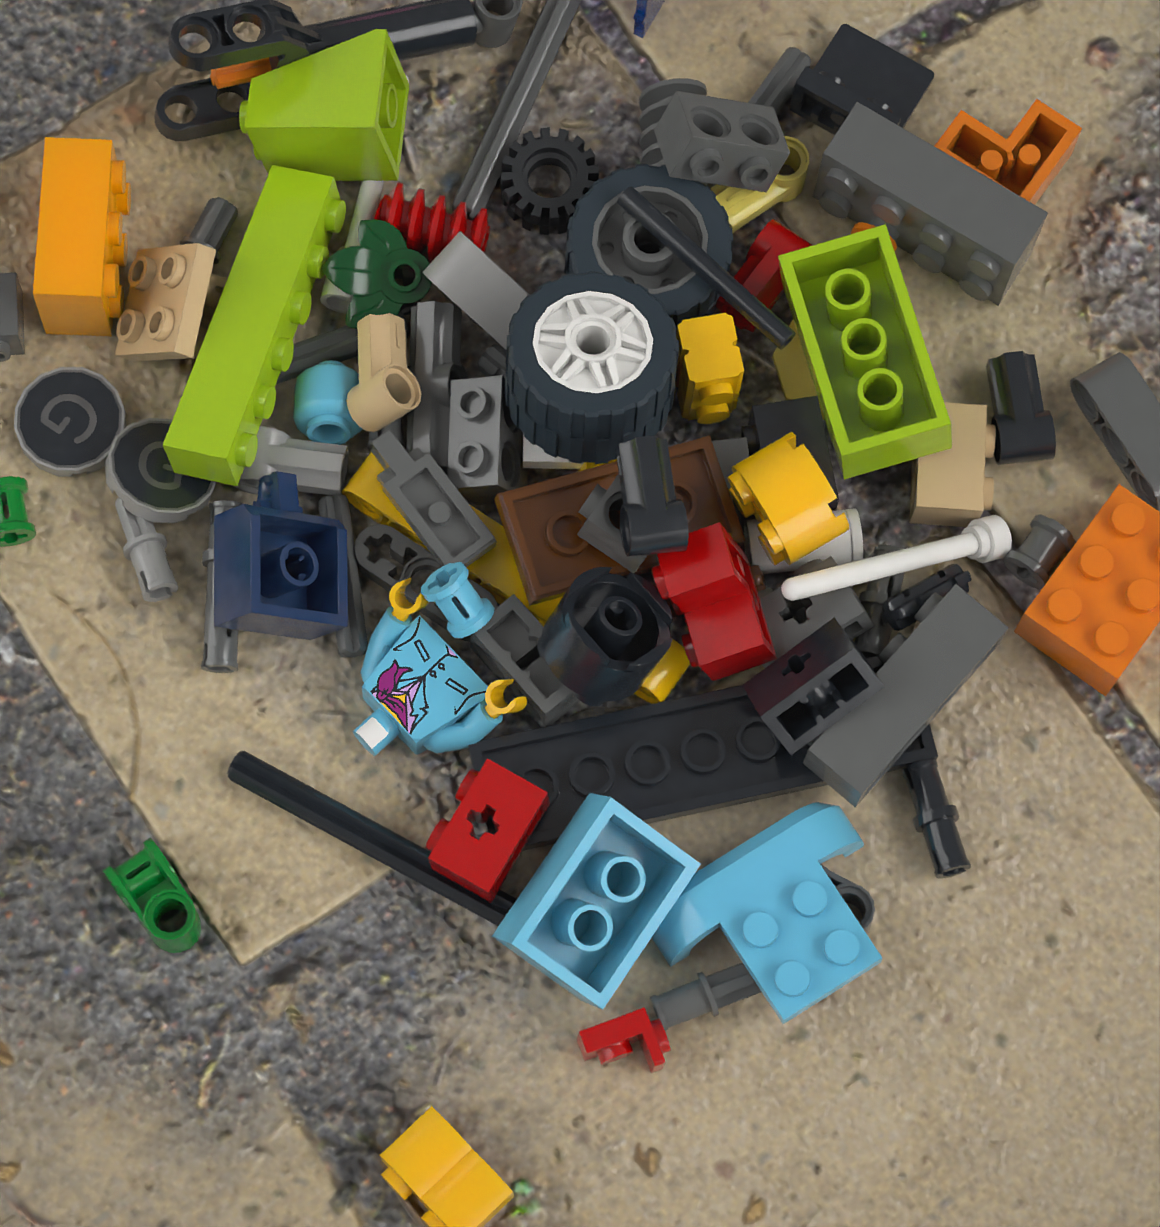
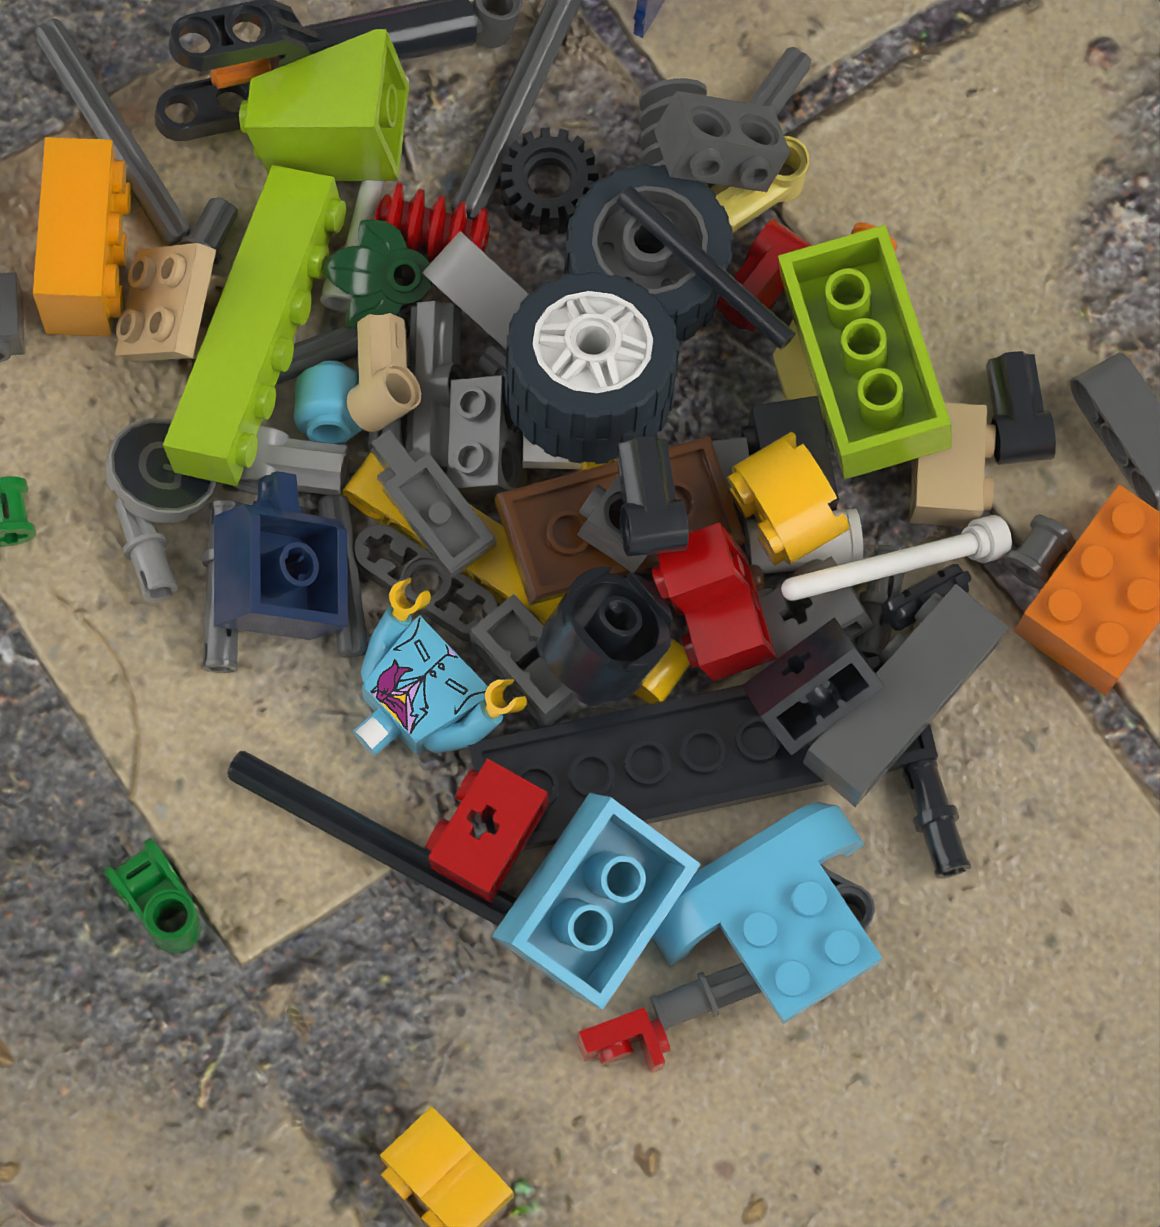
(69, 420): black tile -> none
(110, 126): none -> dark grey axle
(452, 582): medium azure bush -> none
(708, 368): yellow brick -> none
(862, 72): black bracket -> none
(930, 204): dark grey brick -> none
(1025, 159): orange brick -> none

